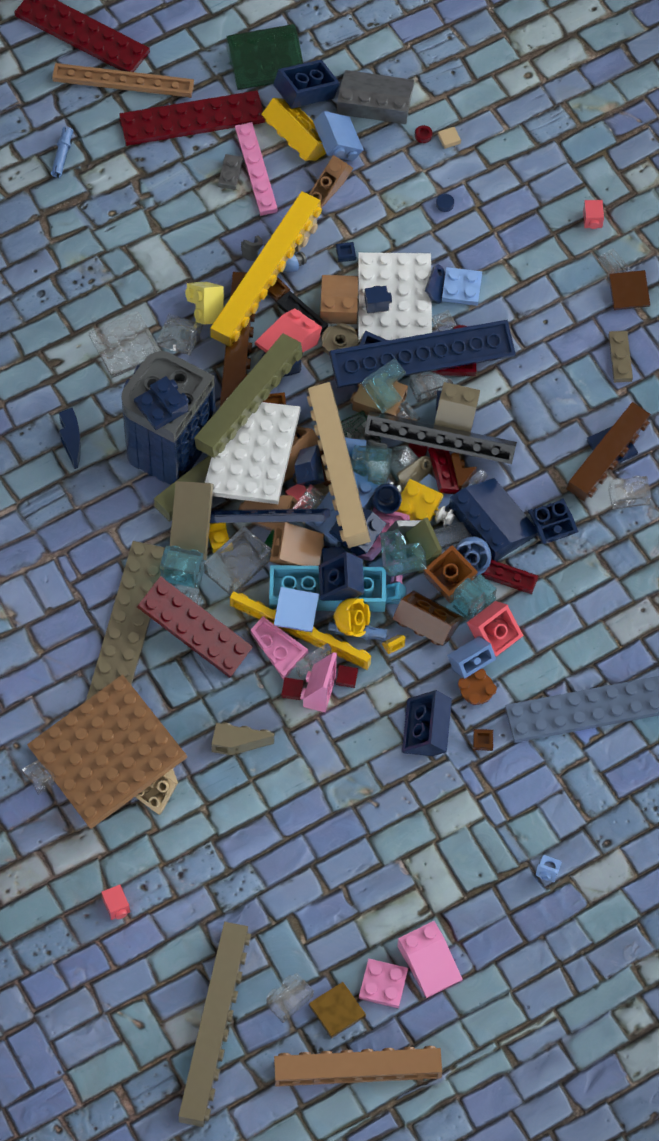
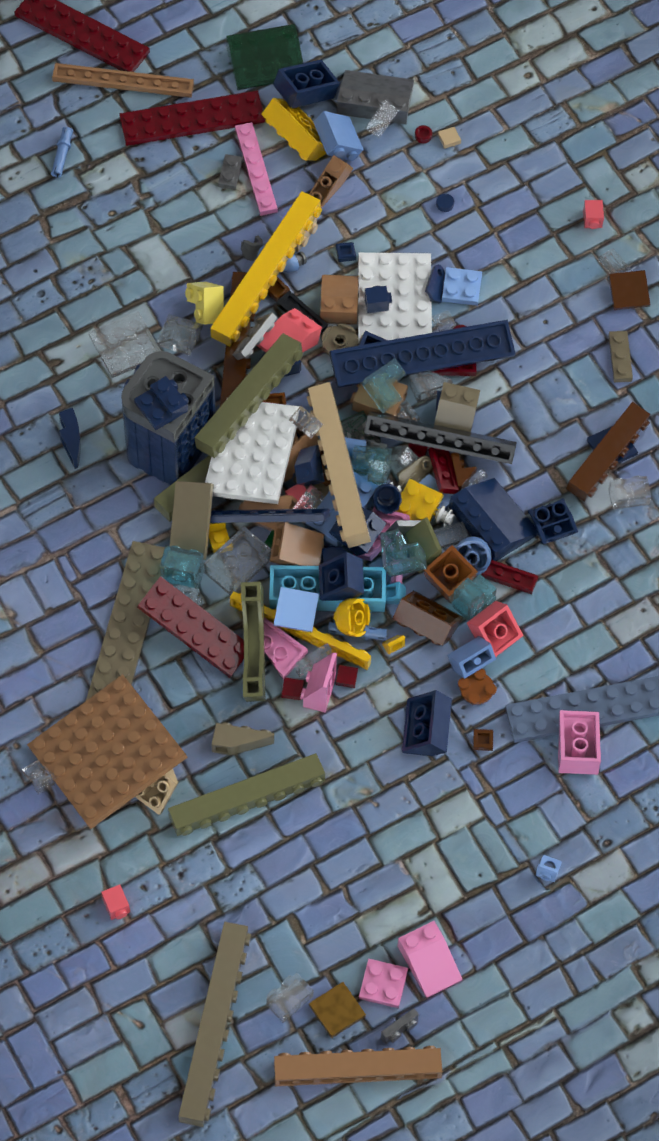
(246, 795): none -> olive brick
(254, 648): none -> olive arch
(262, 325): none -> light grey wing
(305, 422): none -> clear brick
(382, 118): none -> clear tile
(394, 1031): none -> flat silver plate
(579, 742): none -> bright pink slope

